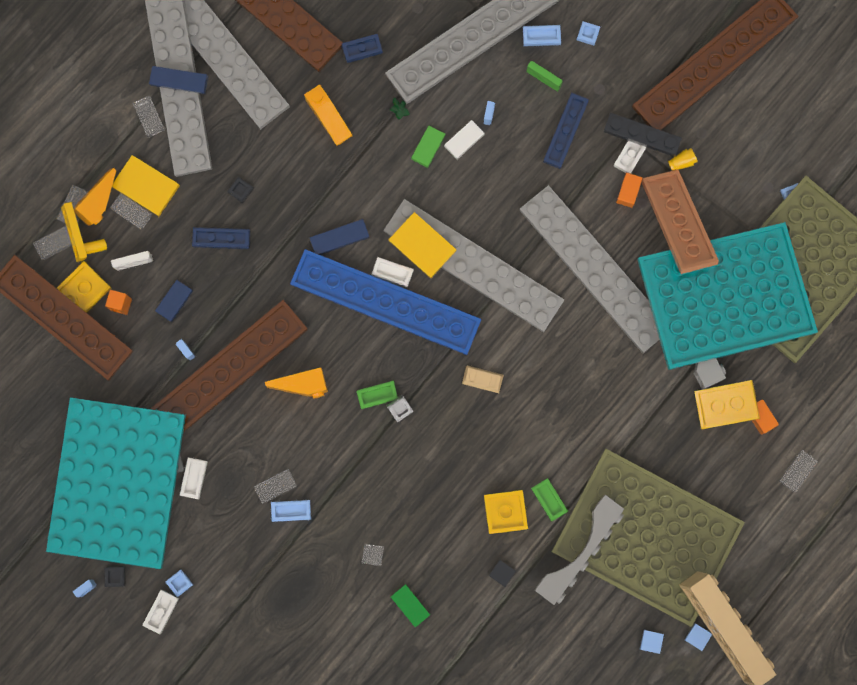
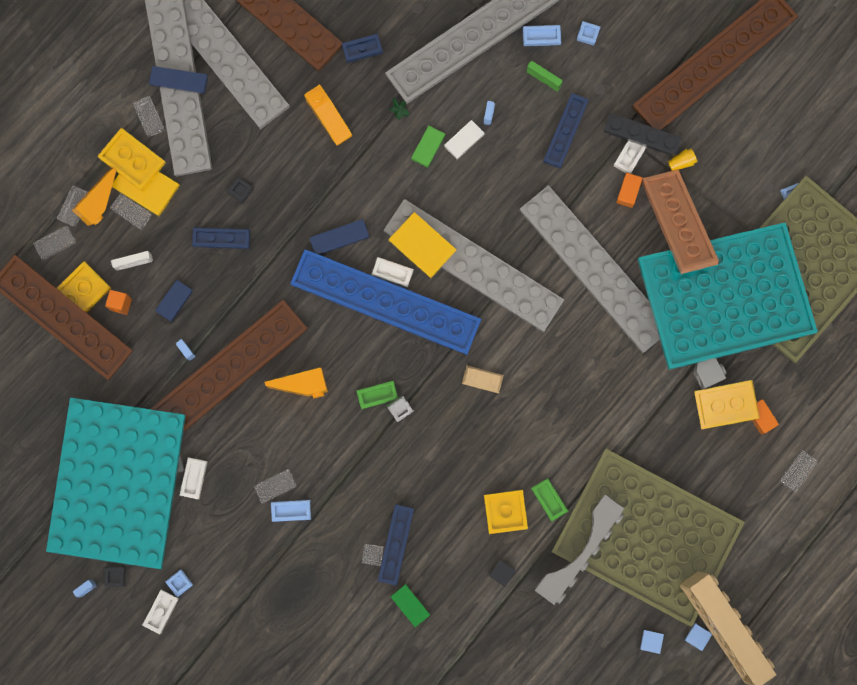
(80, 249): yellow piece -> none
(131, 159): none -> yellow tile
(395, 545): none -> dark blue plate

